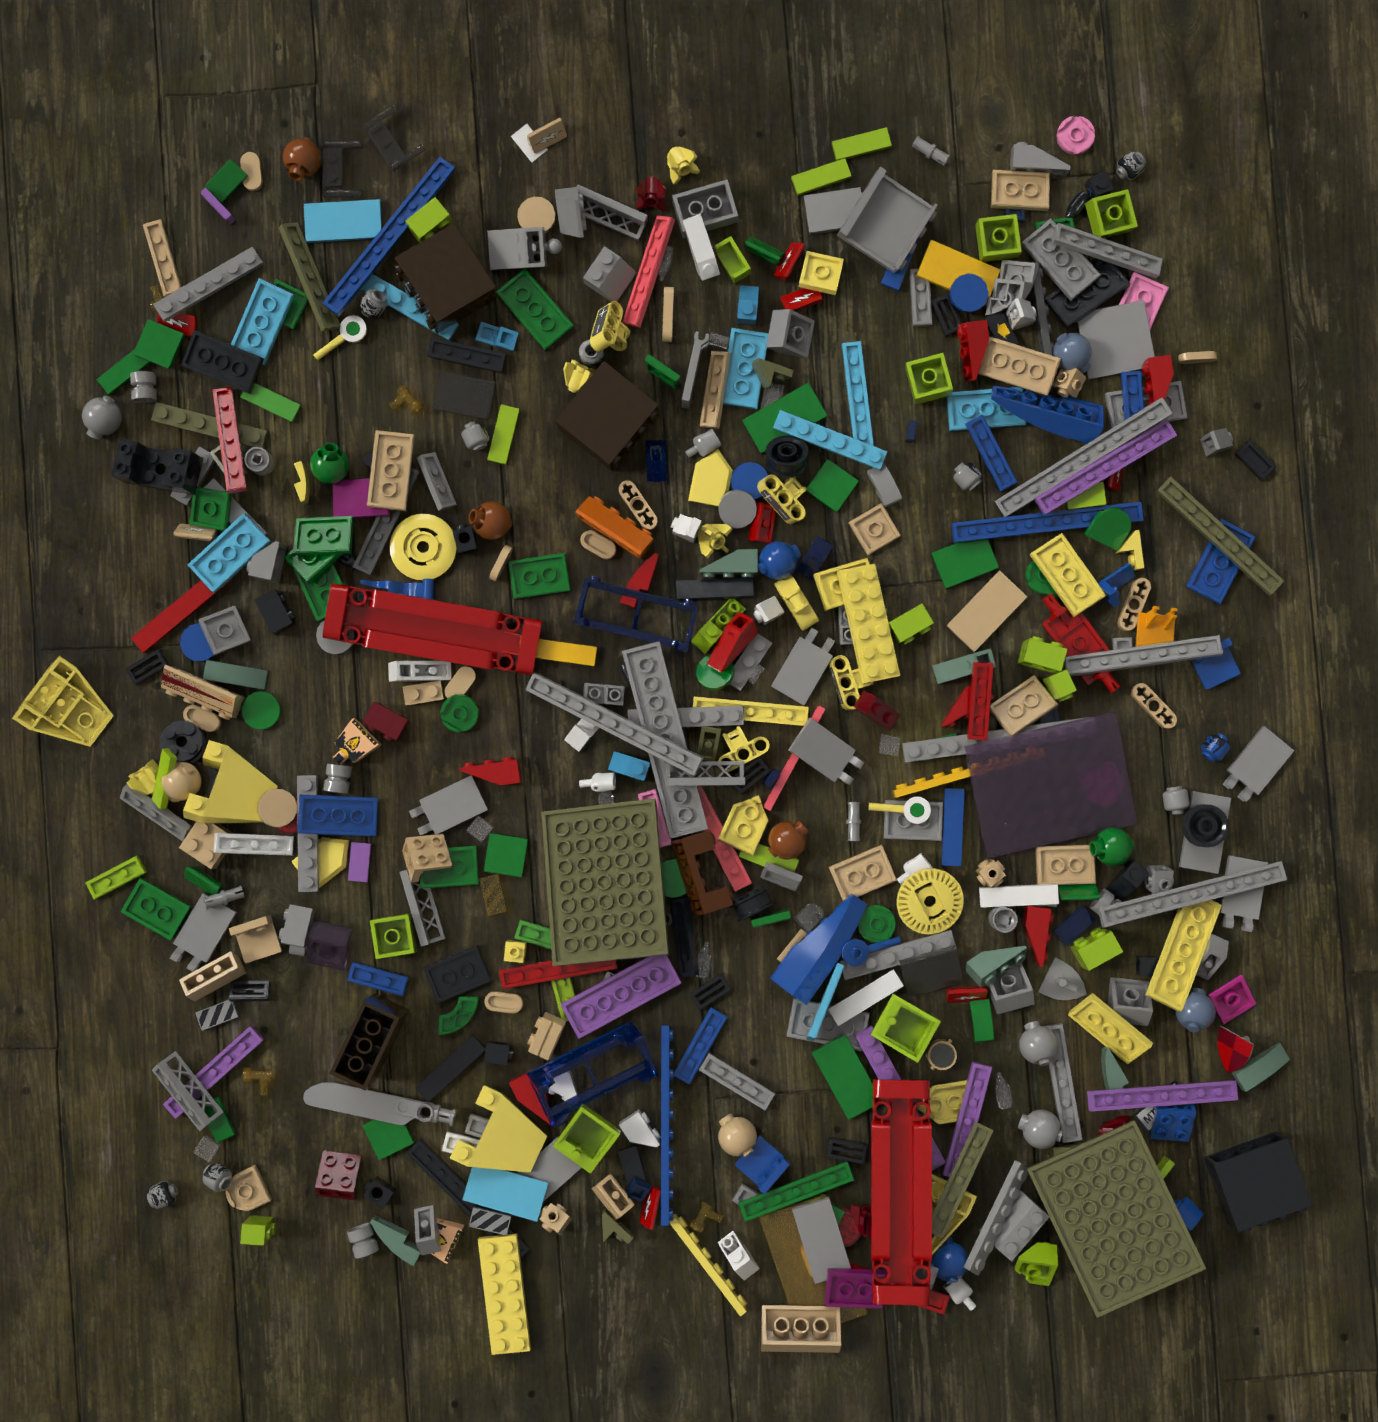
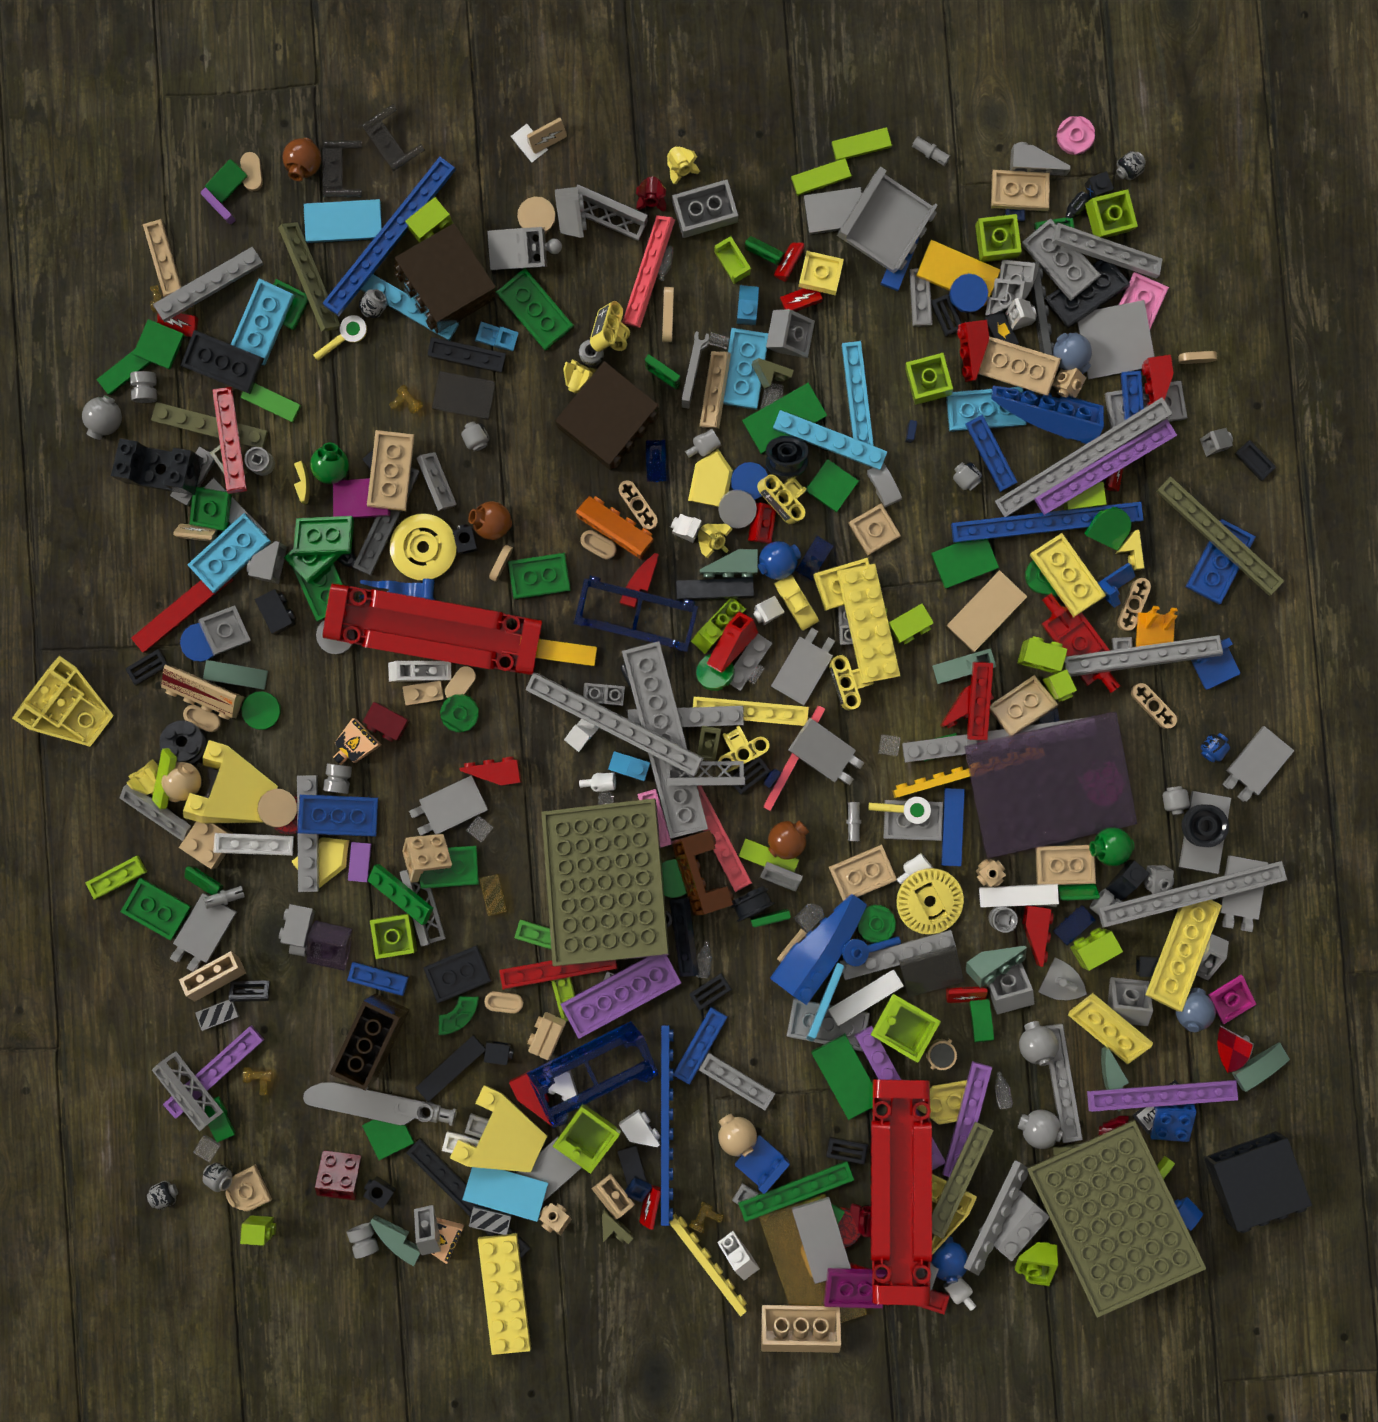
(257, 938): tan bracket -> none
(400, 894): none -> green plate
(503, 434): lime tile -> none
(506, 855): green tile -> none
(515, 951): light yellow brick -> none
(609, 275): light grey slope -> none
(701, 247): white slope -> none
(745, 825): light yellow tile -> none
(876, 710): dark red brick -> none

